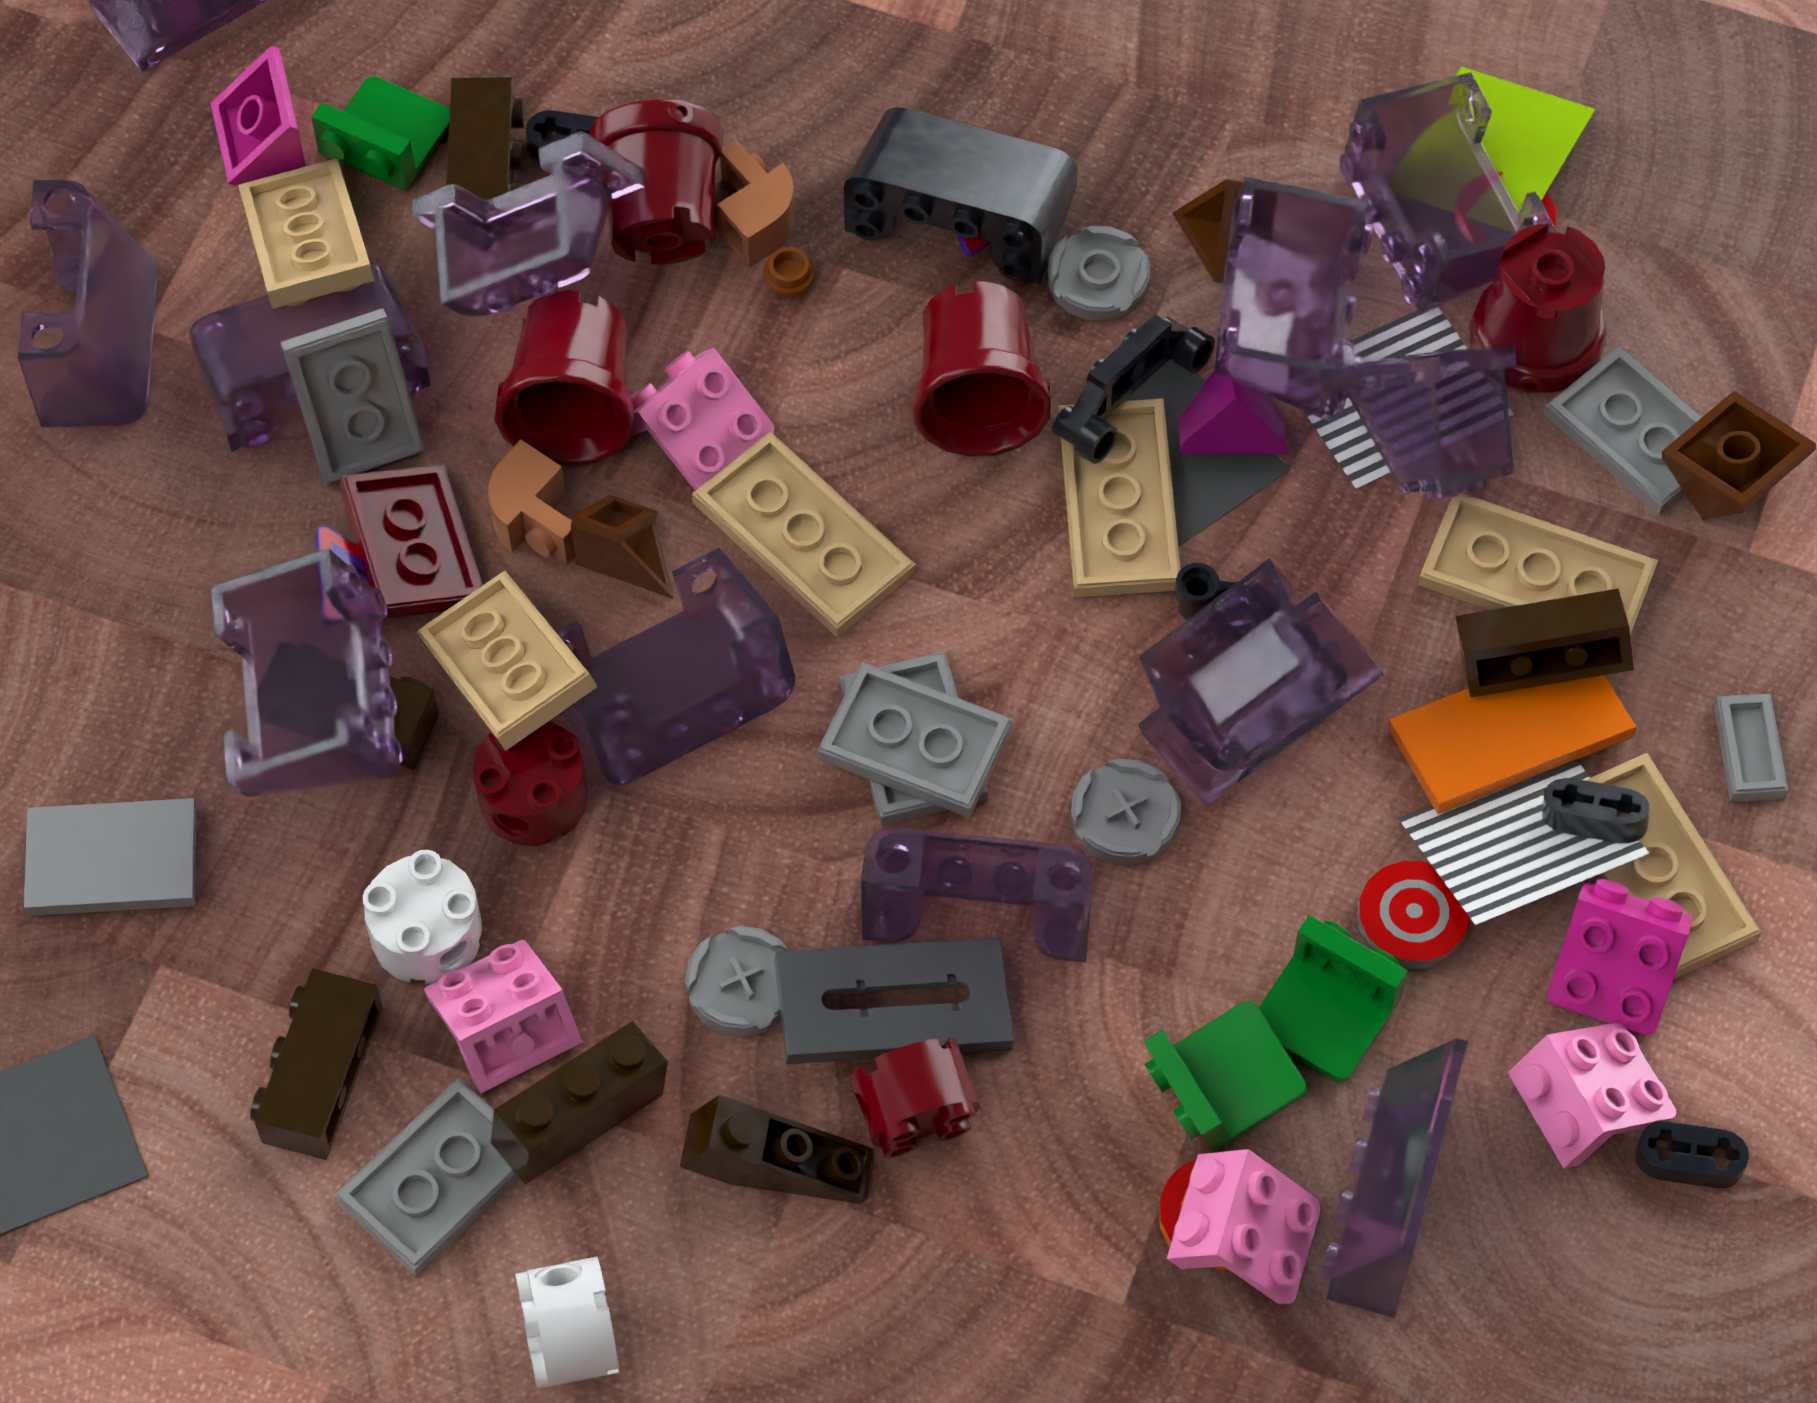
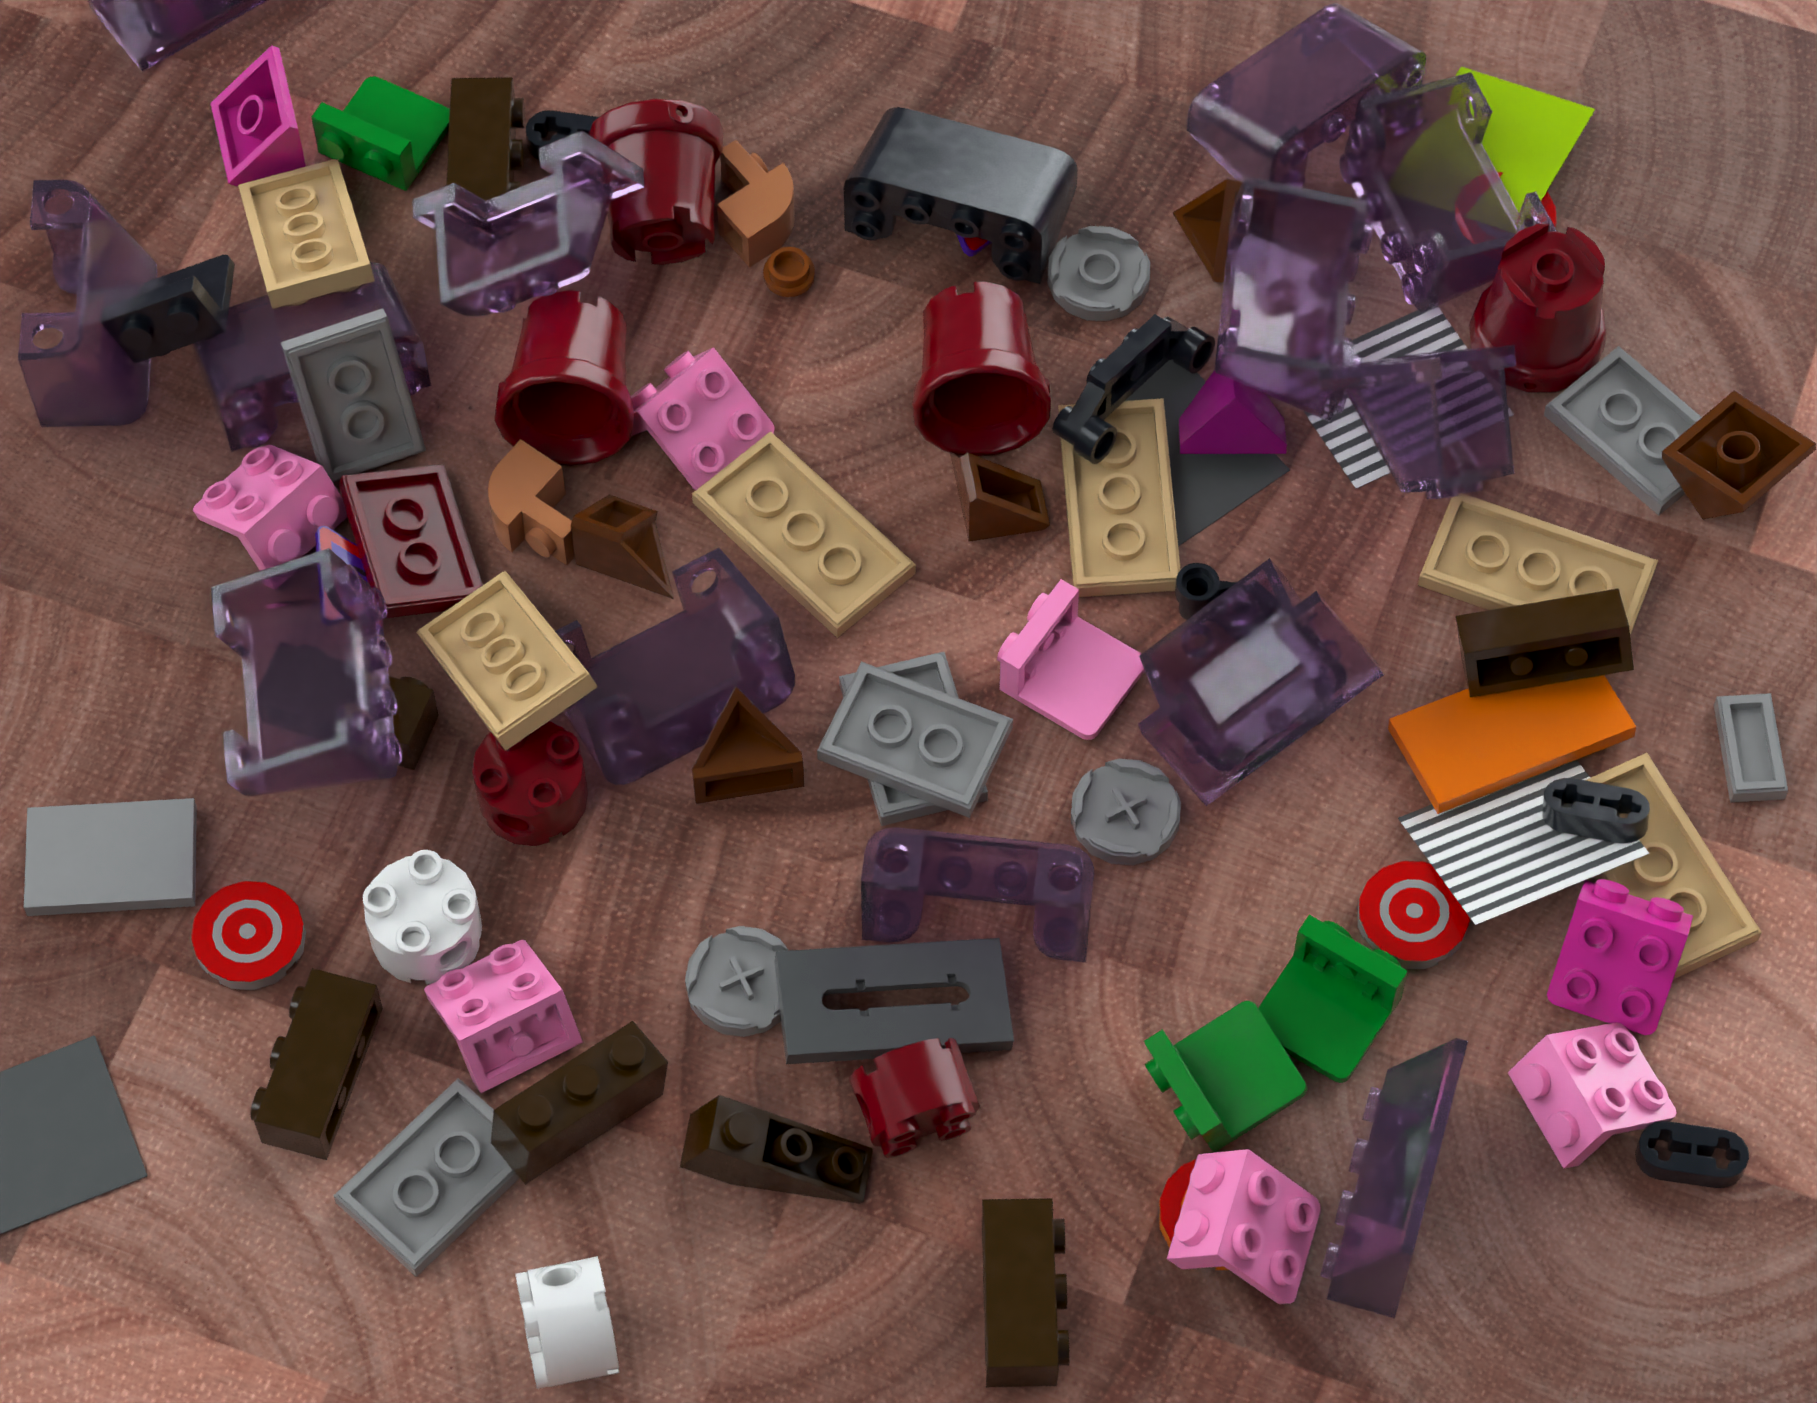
(173, 310): none -> black bracket
(248, 935): none -> red tile
(273, 505): none -> bright pink bracket
(745, 756): none -> reddish brown slope
(997, 499): none -> reddish brown slope
(1023, 1292): none -> dark brown brick
(1067, 665): none -> bright pink bracket
(1299, 94): none -> clear purple windscreen

